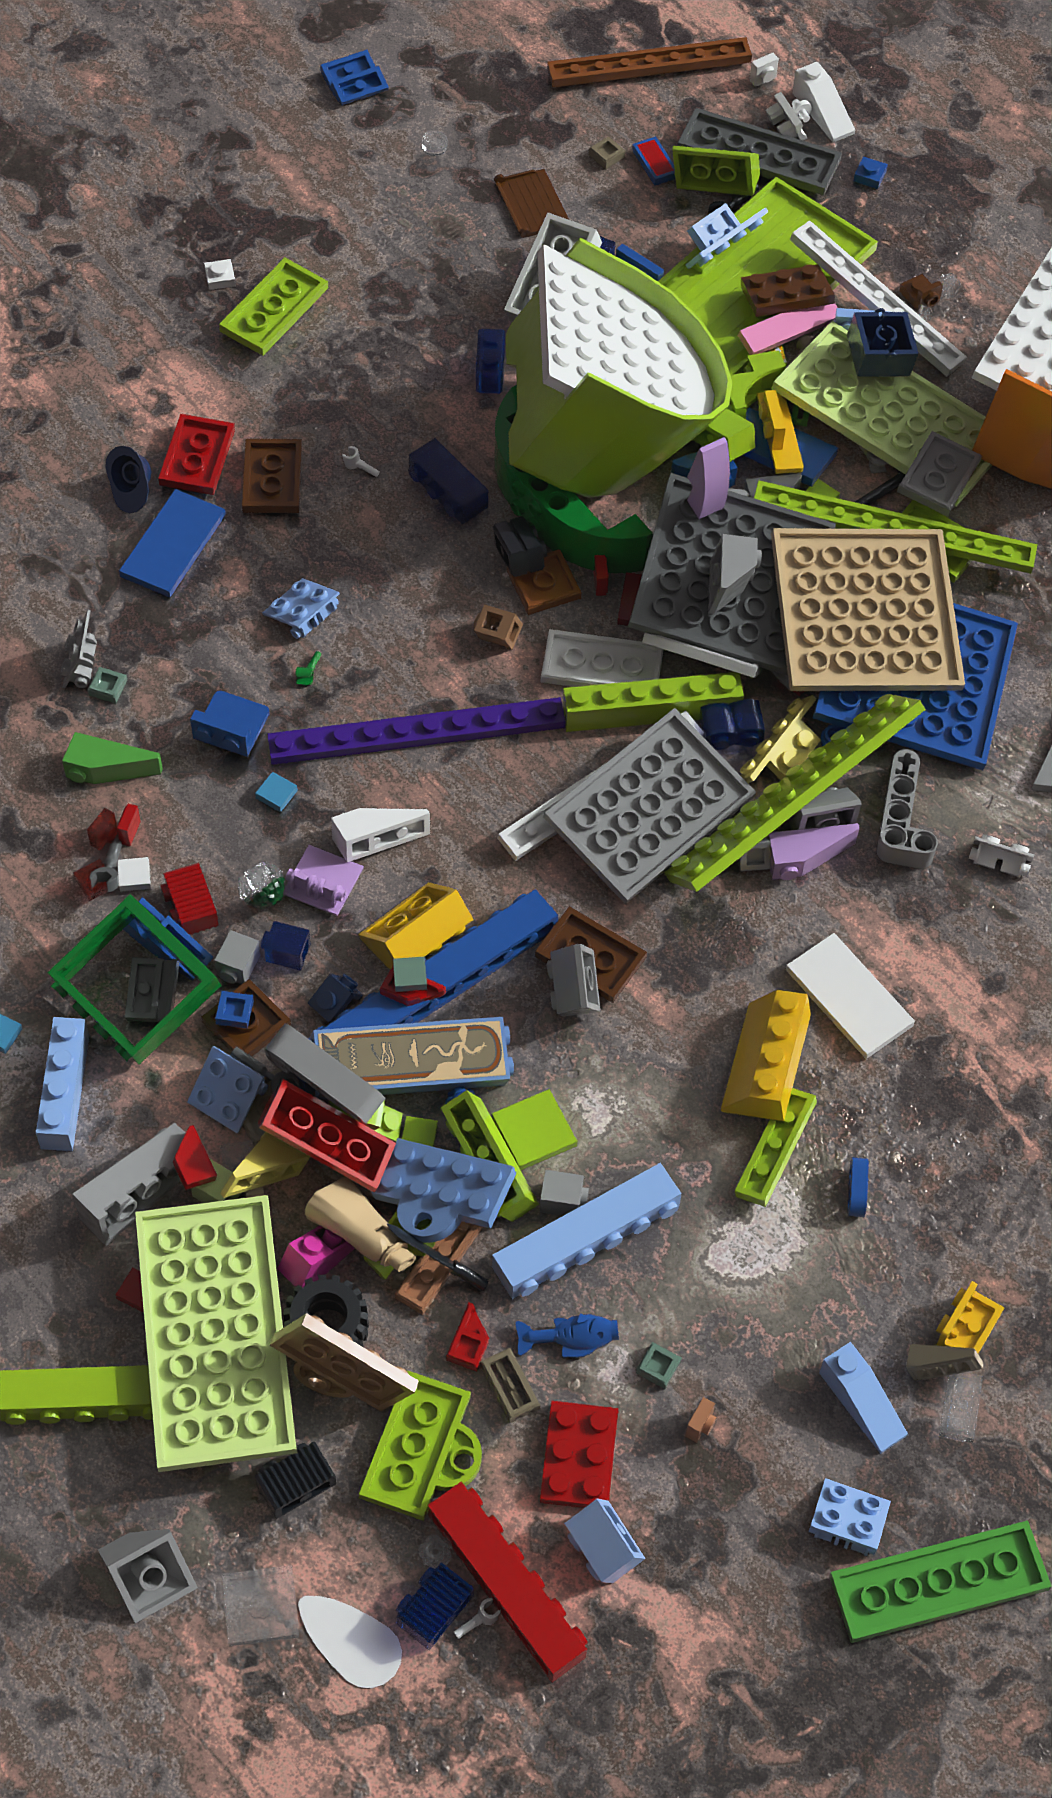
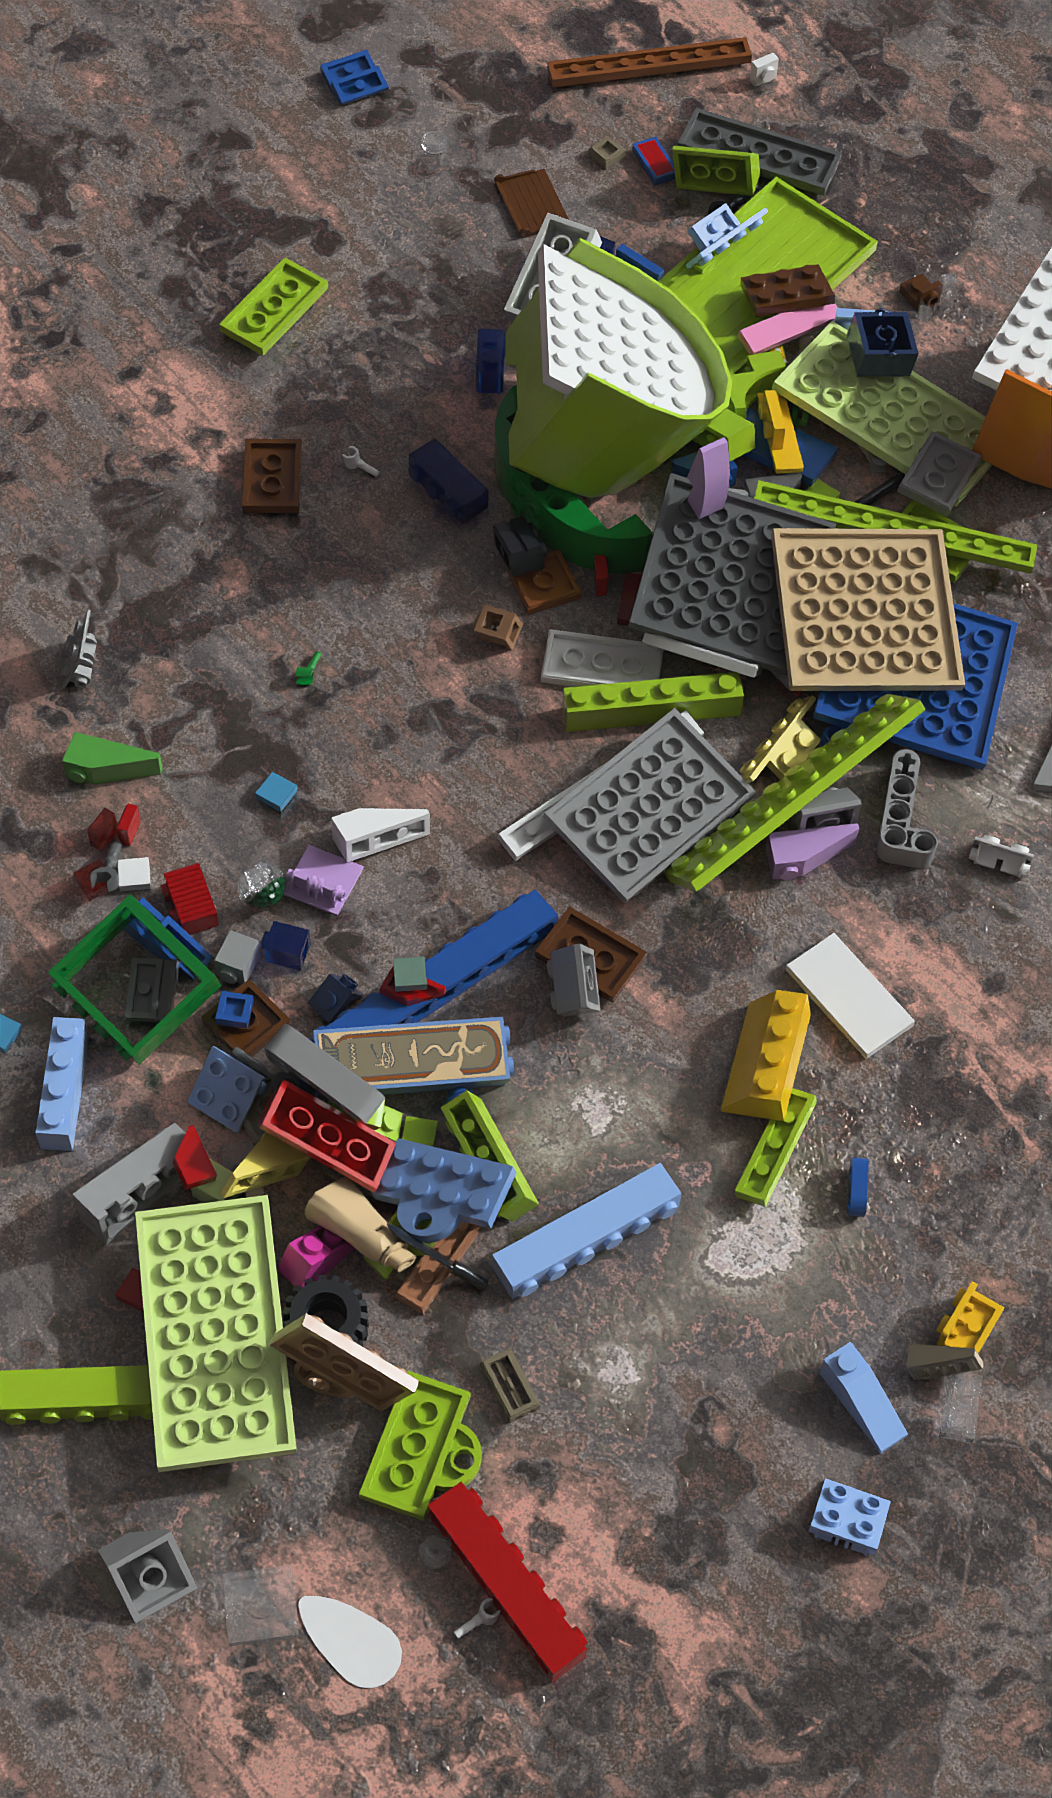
(107, 685): sand green tile -> none
(128, 478): dark blue piece -> none
(172, 543): blue tile -> none
(196, 454): red plate -> none
(219, 274): white plate -> none
(230, 723): blue bracket -> none
(294, 1479): black brick -> none
(303, 606): light blue hinge -> none
(416, 730): dark purple plate -> none
(418, 924): yellow slope -> none
(433, 1605): clear blue brick -> none
(469, 1341): red tile -> none
(534, 1129): lime tile -> none
(562, 1193): light grey brick -> none
(578, 1335): blue animal -> none
(578, 1454): red plate -> none
(603, 1541): light blue brick -> none
(658, 1365): sand green tile -> none
(701, 1421): nougat plate -> none
(731, 569): light grey slope -> none
(732, 724): clear blue brick -> none
(757, 857): light grey tile -> none
(792, 115): white hips -> none
(828, 111): white slope -> none
(870, 172): blue plate -> none
(875, 294): white plate -> none
(939, 1581): bright green plate -> none

